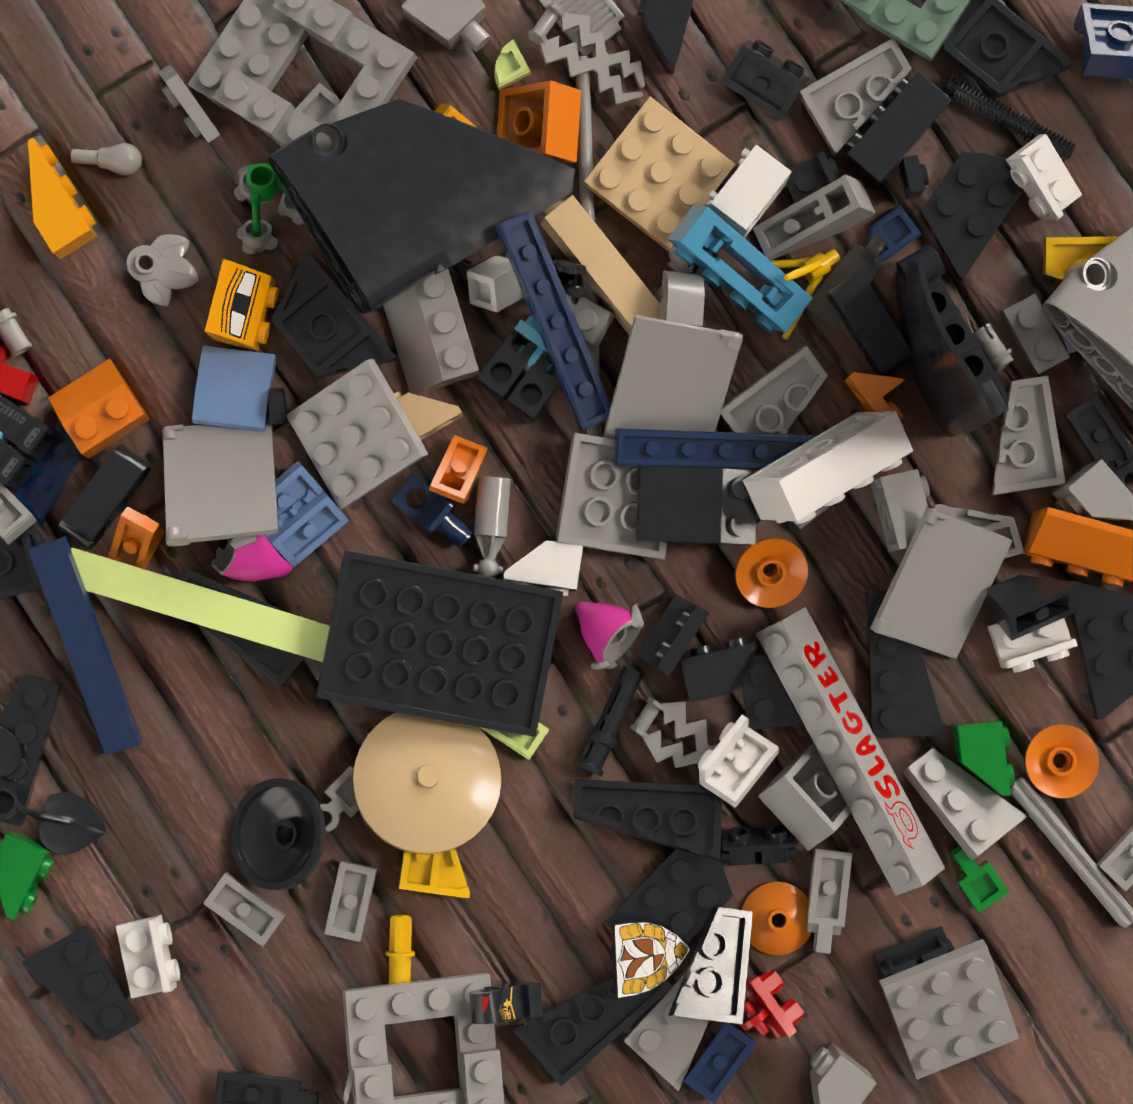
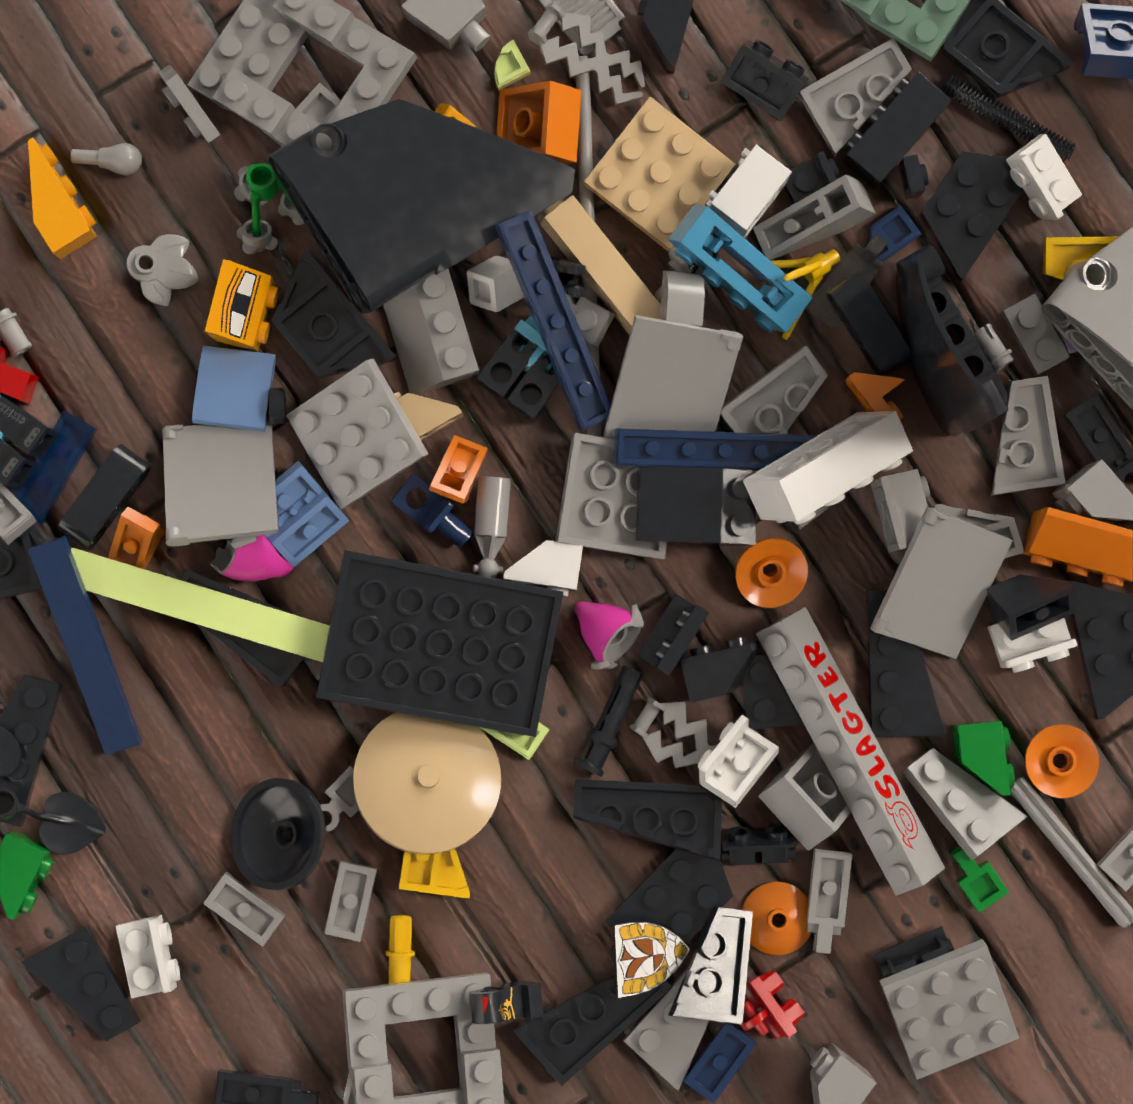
(98, 409): orange slope -> none

